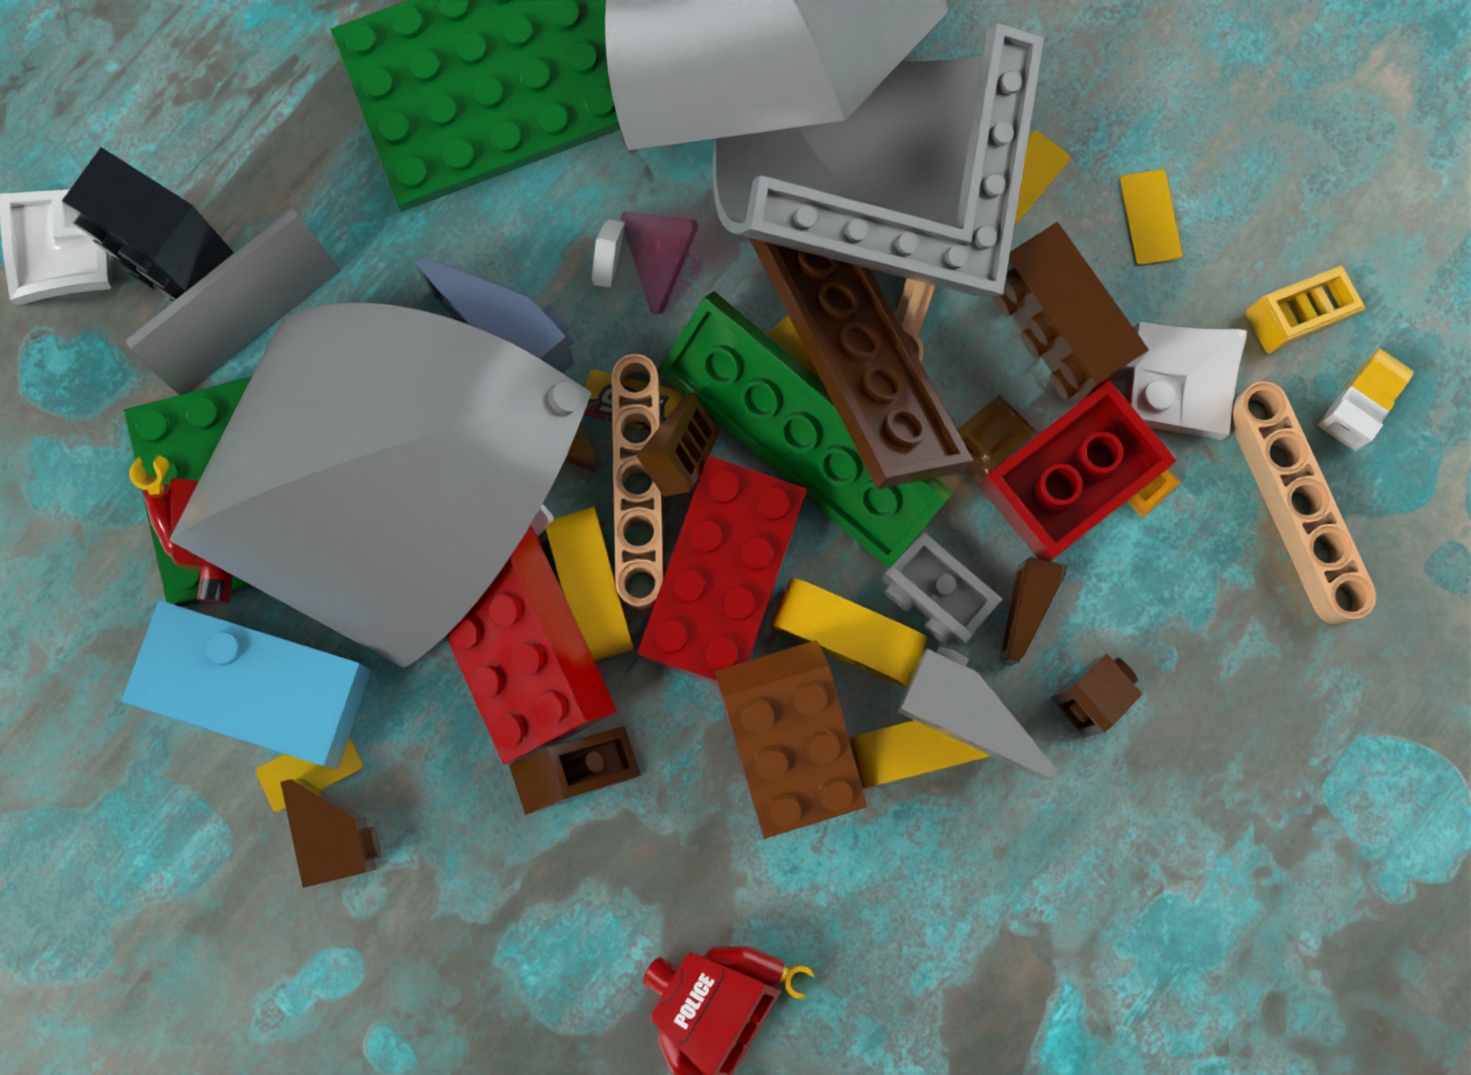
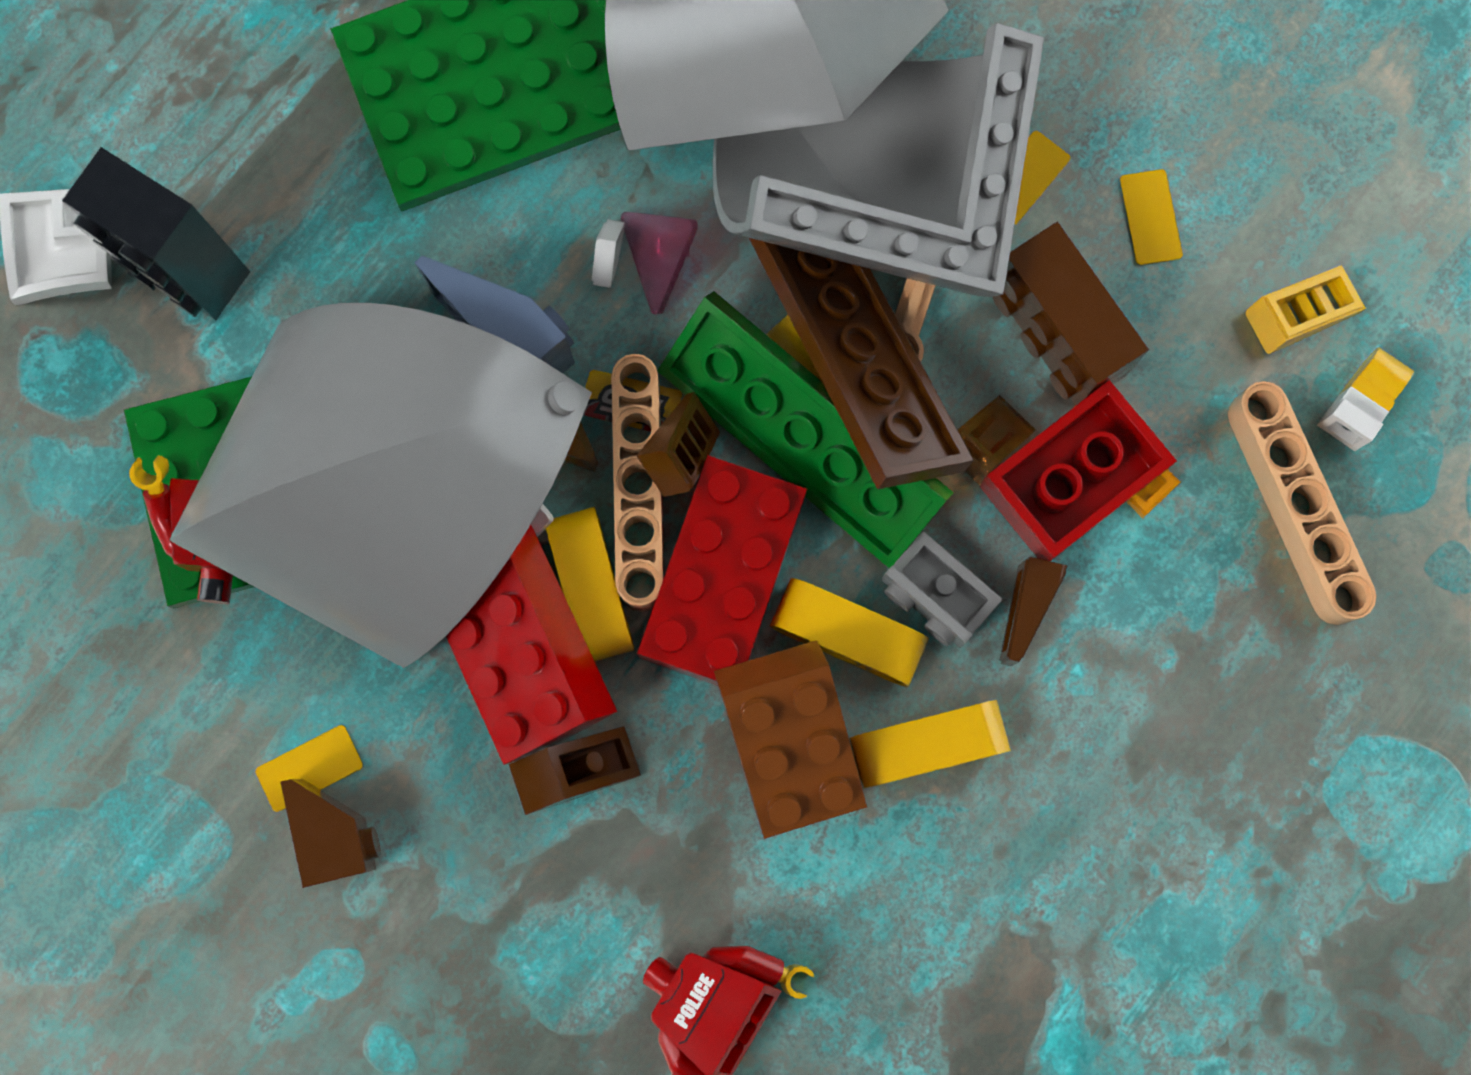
(233, 303): light grey slope -> none
(247, 685): medium azure brick -> none
(965, 708): light grey slope -> none
(1098, 695): reddish brown slope -> none
(1186, 379): white plate -> none

